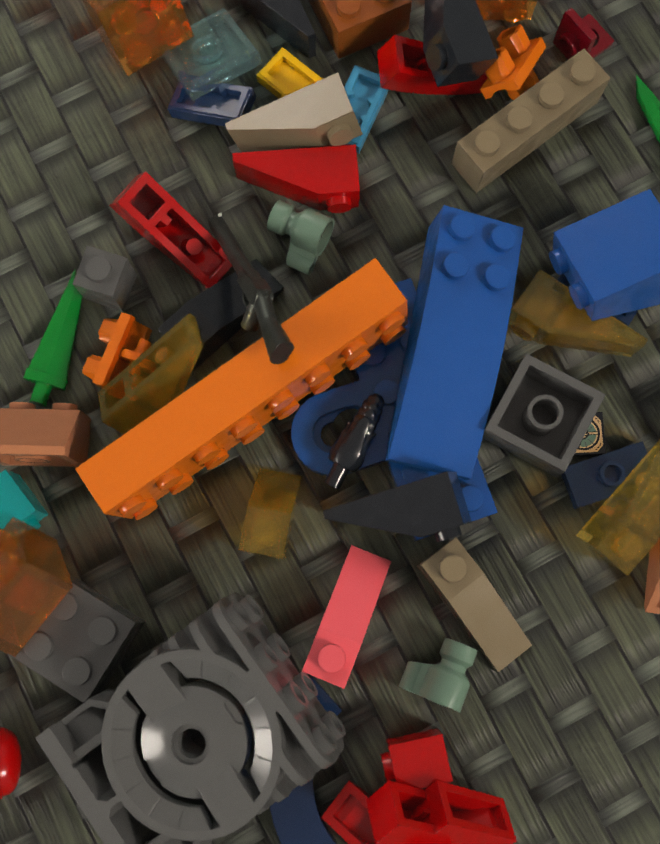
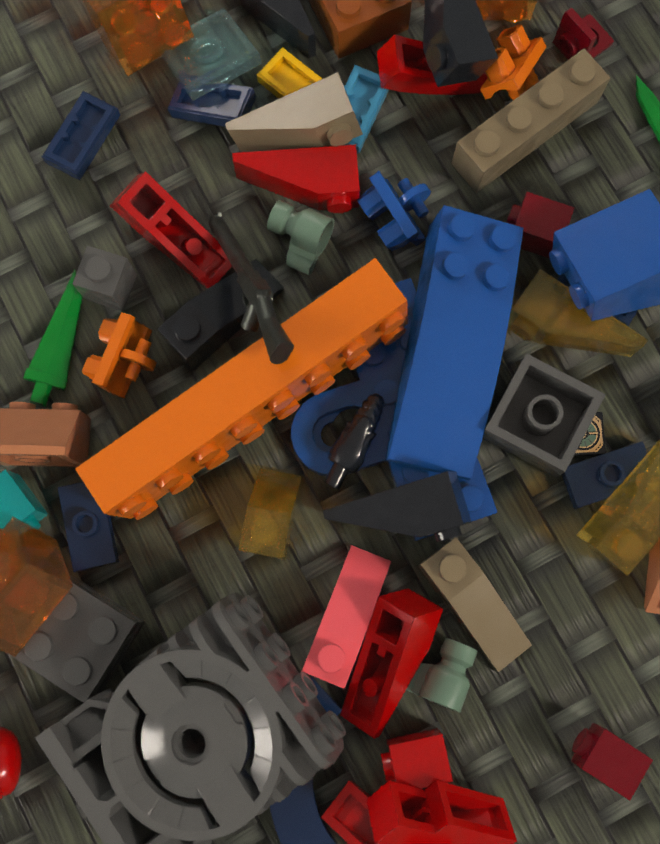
(81, 135): none -> dark blue plate
(87, 529): none -> dark blue plate
(152, 378): clear yellow slope -> none
(384, 197): none -> blue hips
(389, 658): none -> red slope
(540, 220): none -> dark red brick
(610, 760): none -> dark red brick

